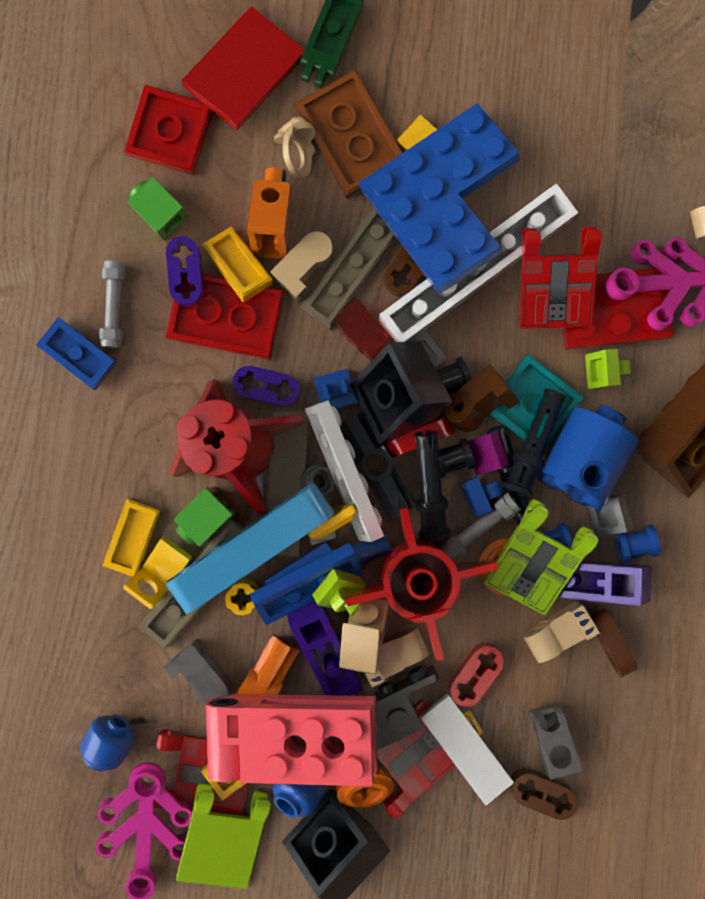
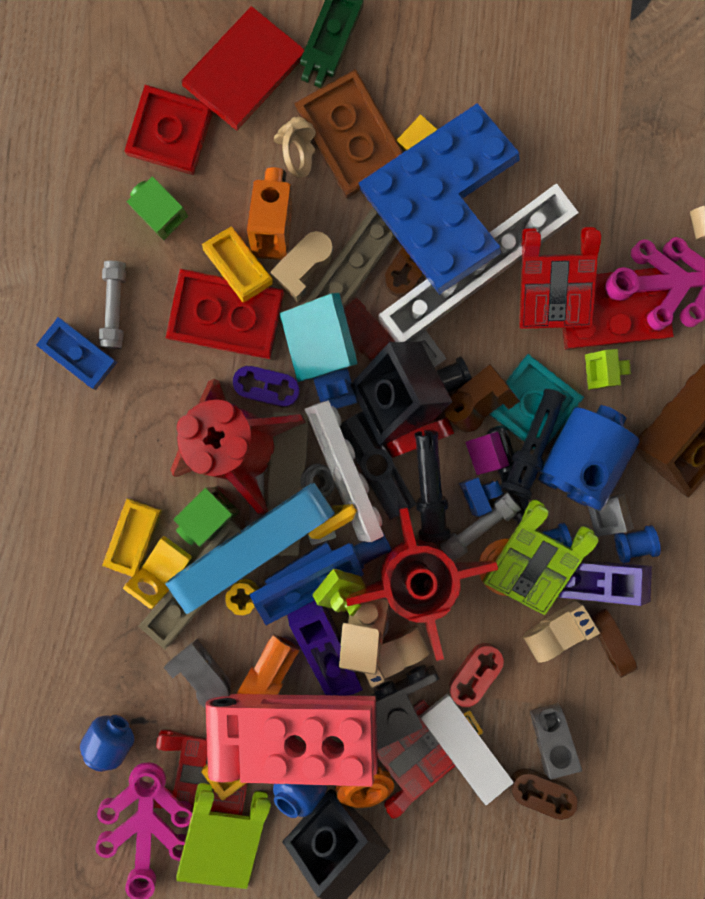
(176, 272): dark purple beam -> none
(318, 337): none -> tile
(455, 457): black bush -> none

